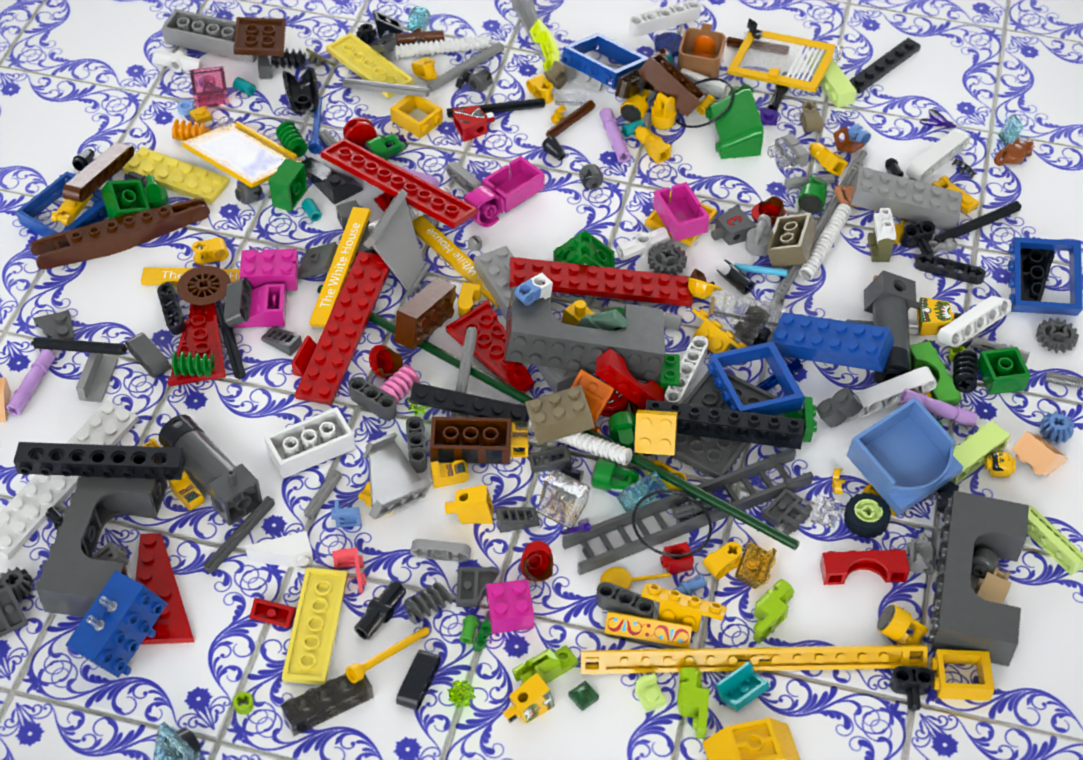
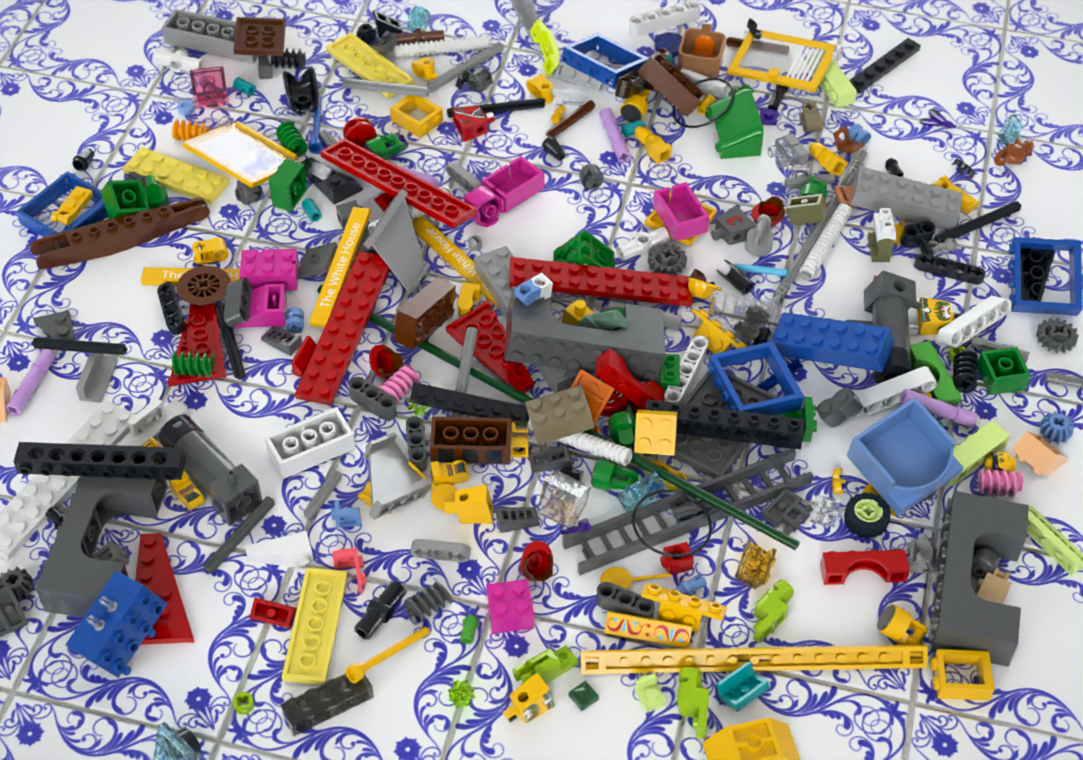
(98, 172): reddish brown beam -> none
(148, 355): dark grey beam -> none
(150, 421): none -> white bracket
(200, 115): yellow plate -> none
(294, 320): none -> medium blue wheel
(319, 58): olive piece -> none
(418, 680): black beam -> none
(440, 493): none -> yellow piece
(472, 584): dark grey wing -> none
(483, 633): green piece -> none
(556, 75): dark tan piece -> none
(663, 112): yellow piece -> none
(723, 560): yellow piece -> none
(791, 240): dark tan brick -> none
(801, 170): none -> clear tile
(807, 209): none -> olive brick
(912, 685): black beam -> none
(938, 155): white beam -> none
(945, 492): black bracket -> none
(998, 482): none -> bright pink piece

